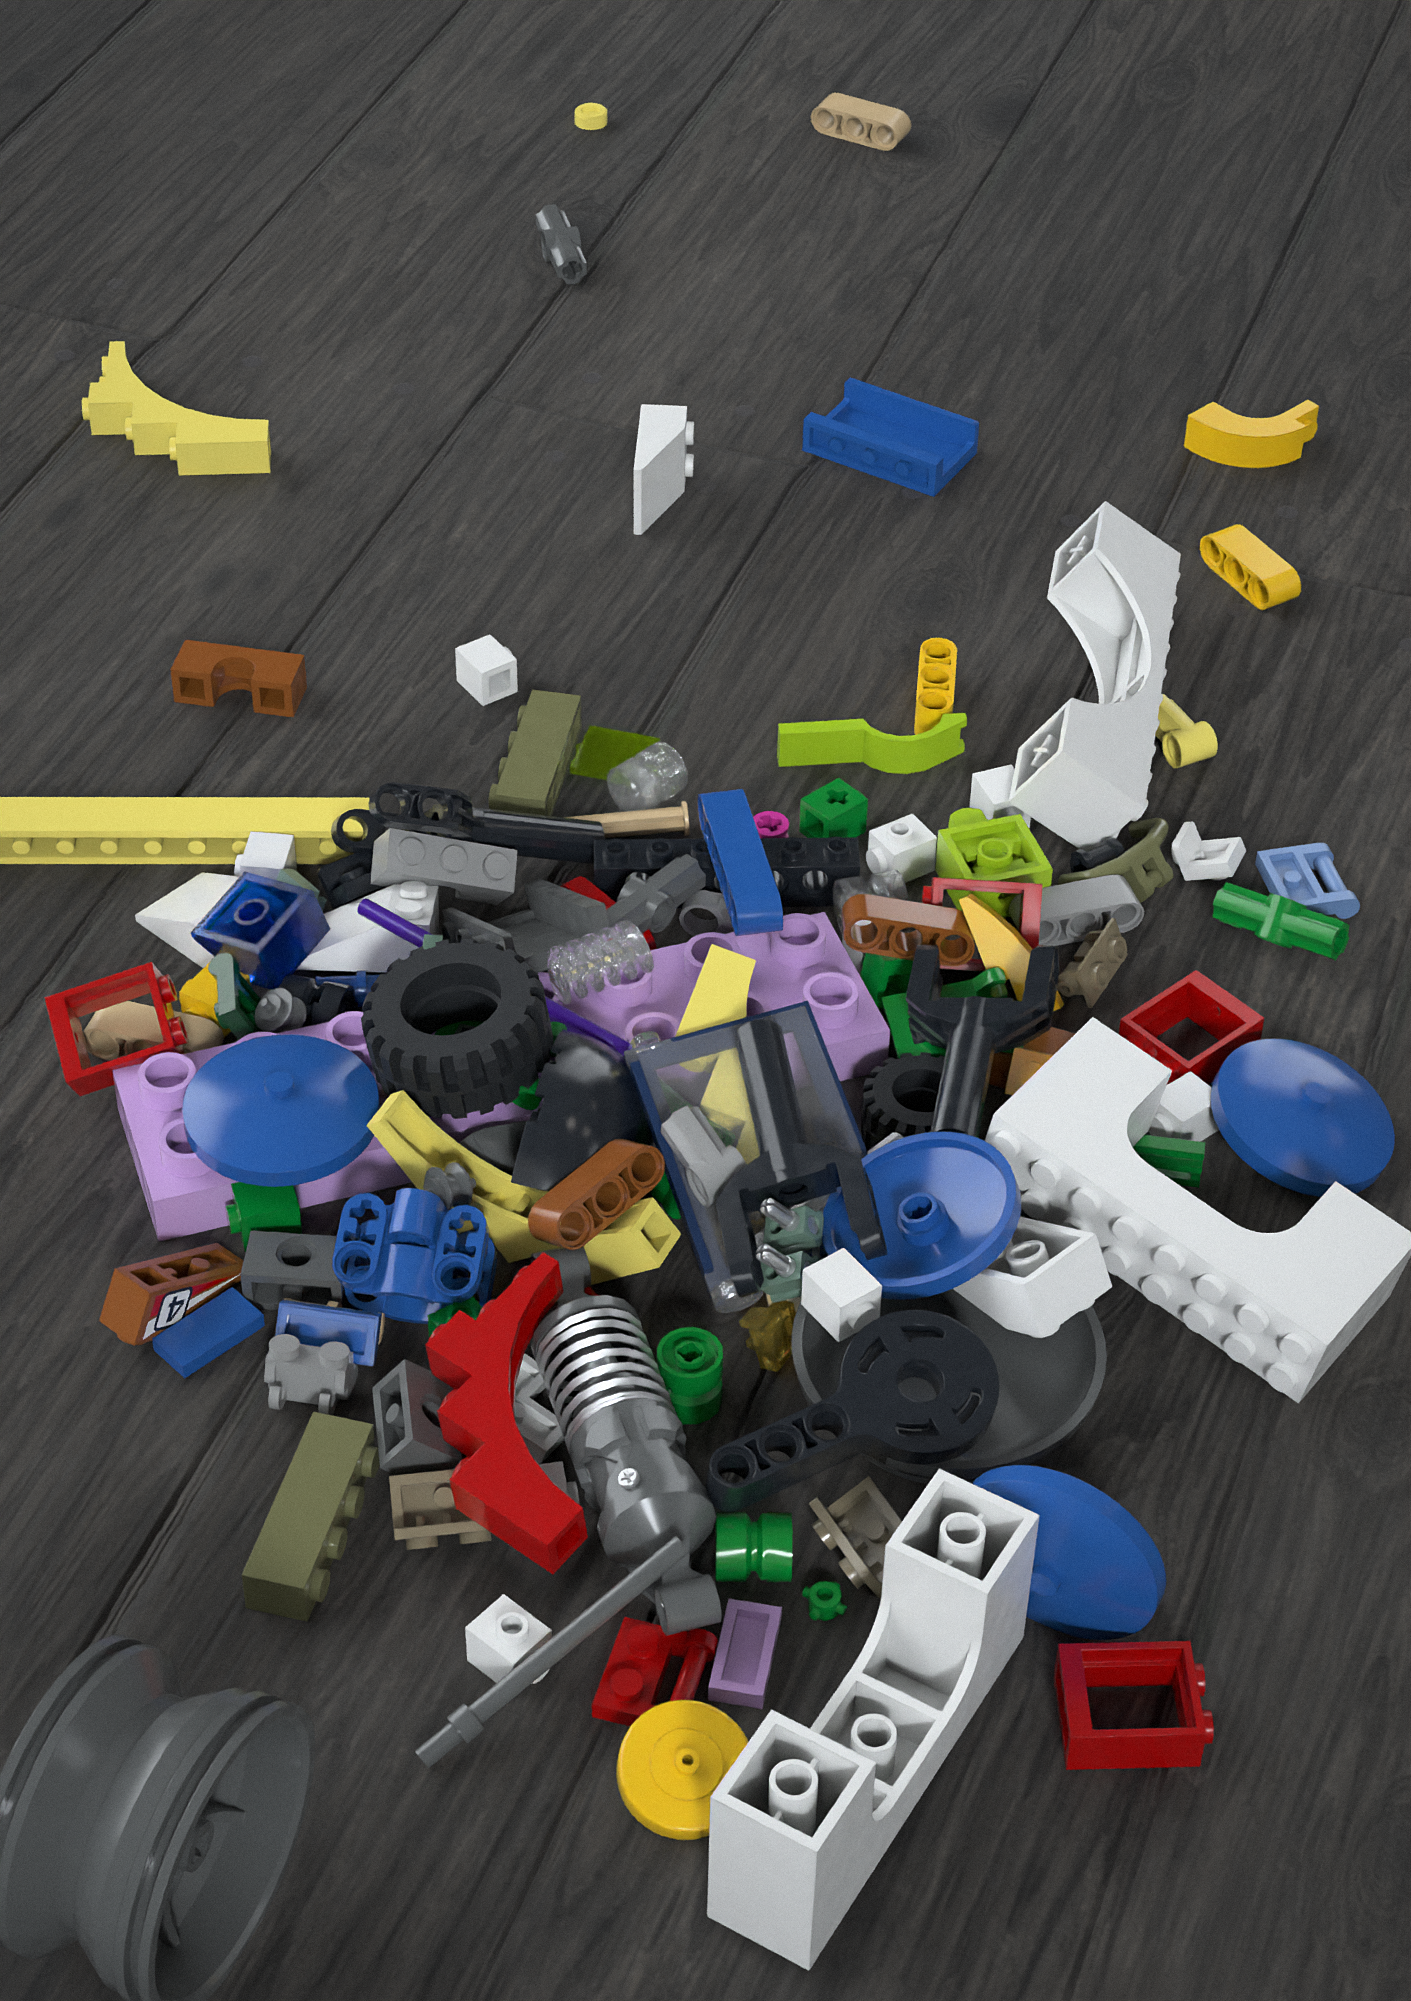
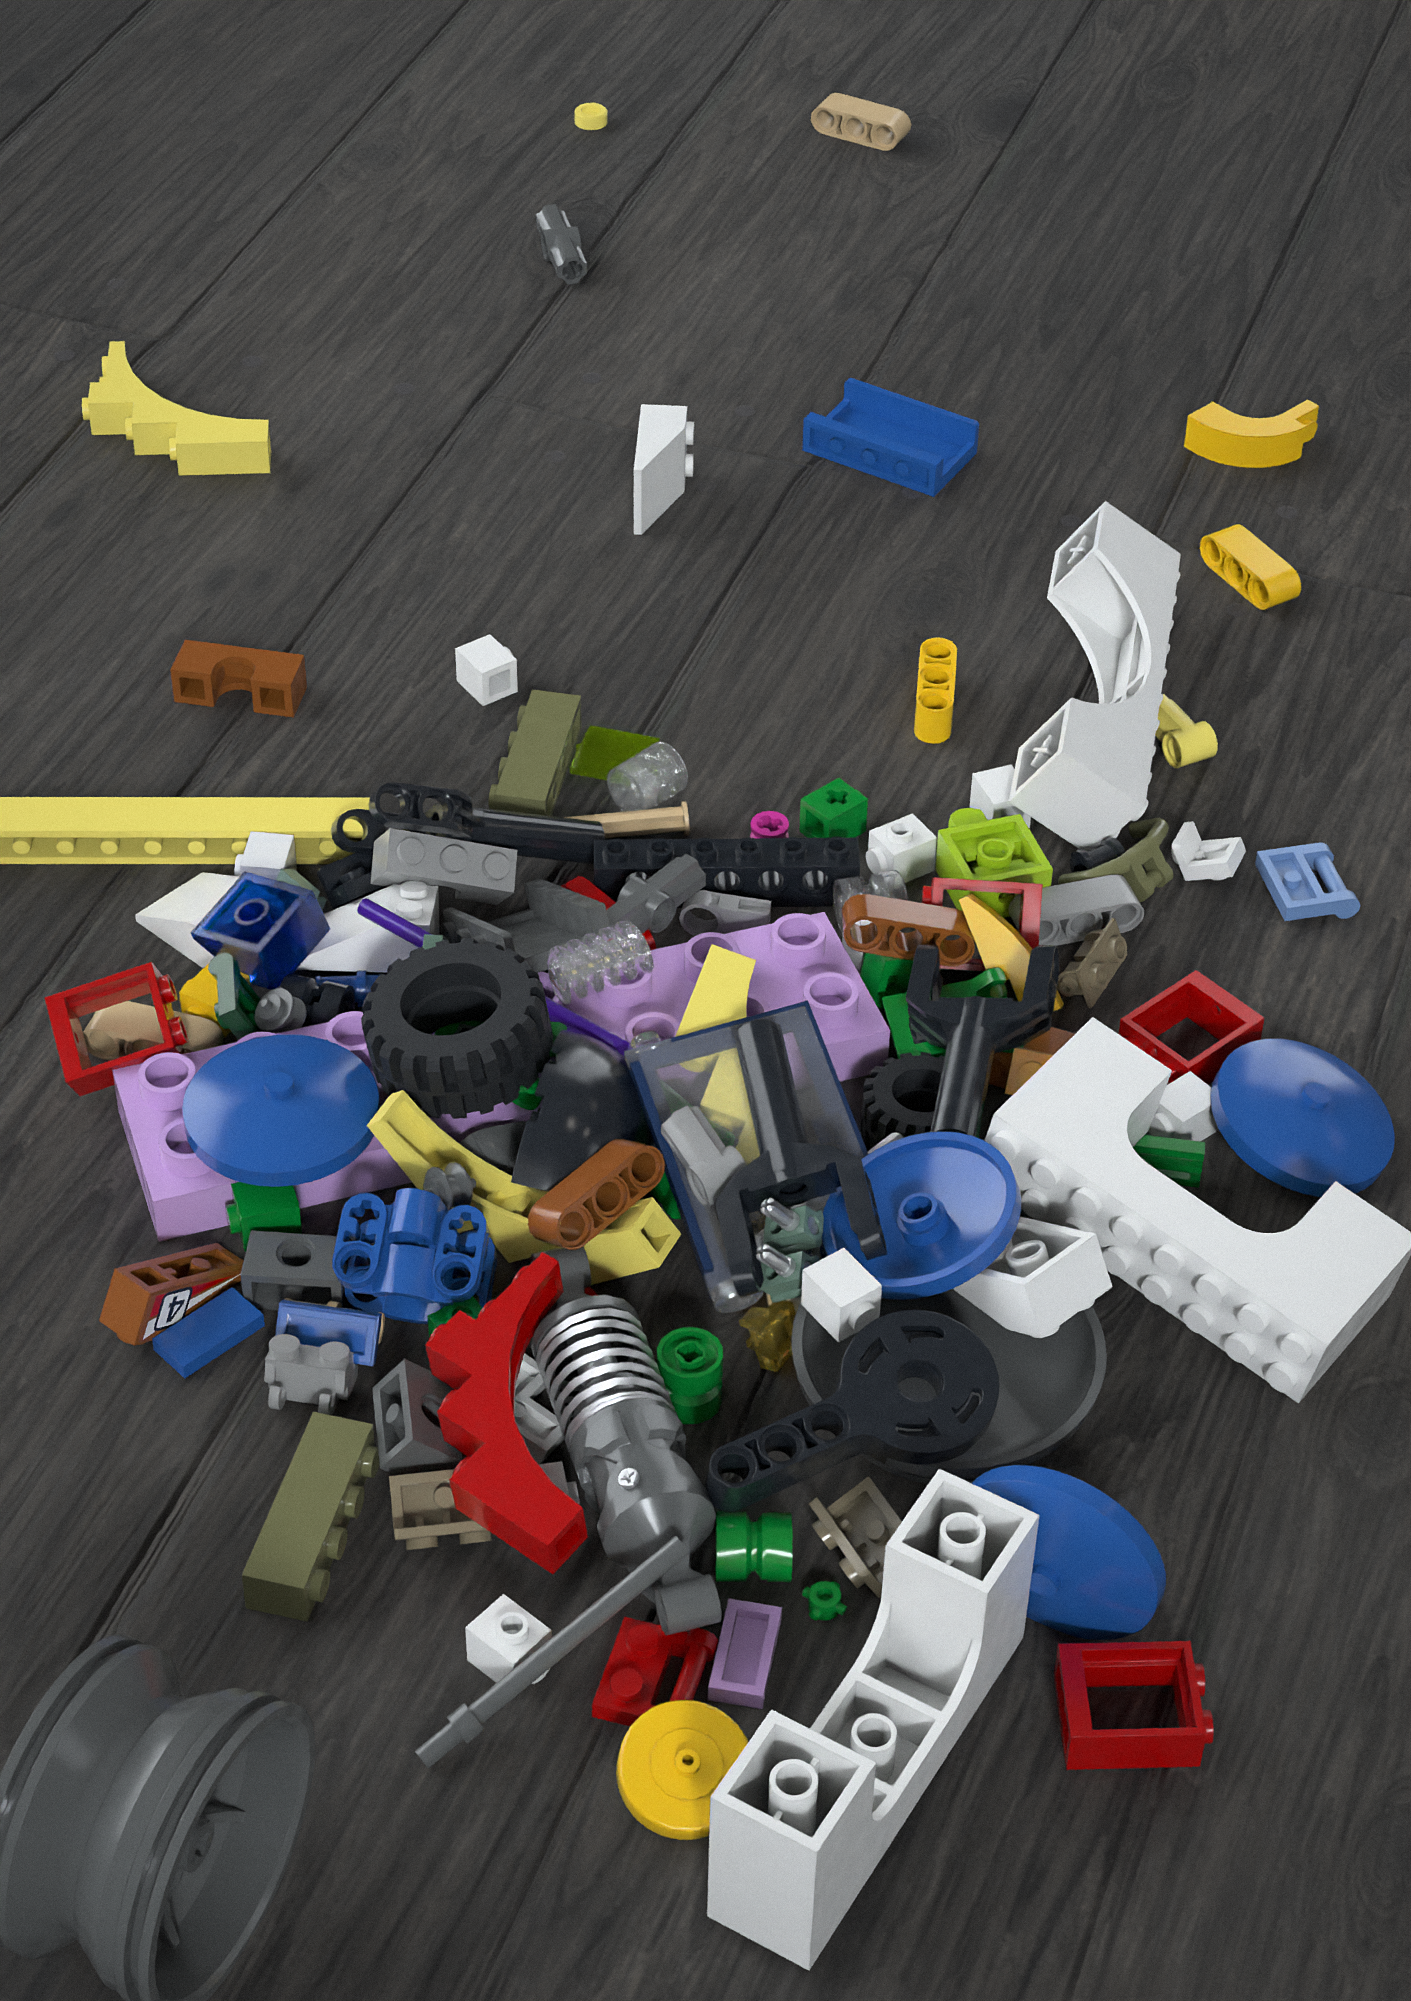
(740, 863): blue beam -> none
(859, 742): lime piece -> none
(1281, 921): green piece -> none

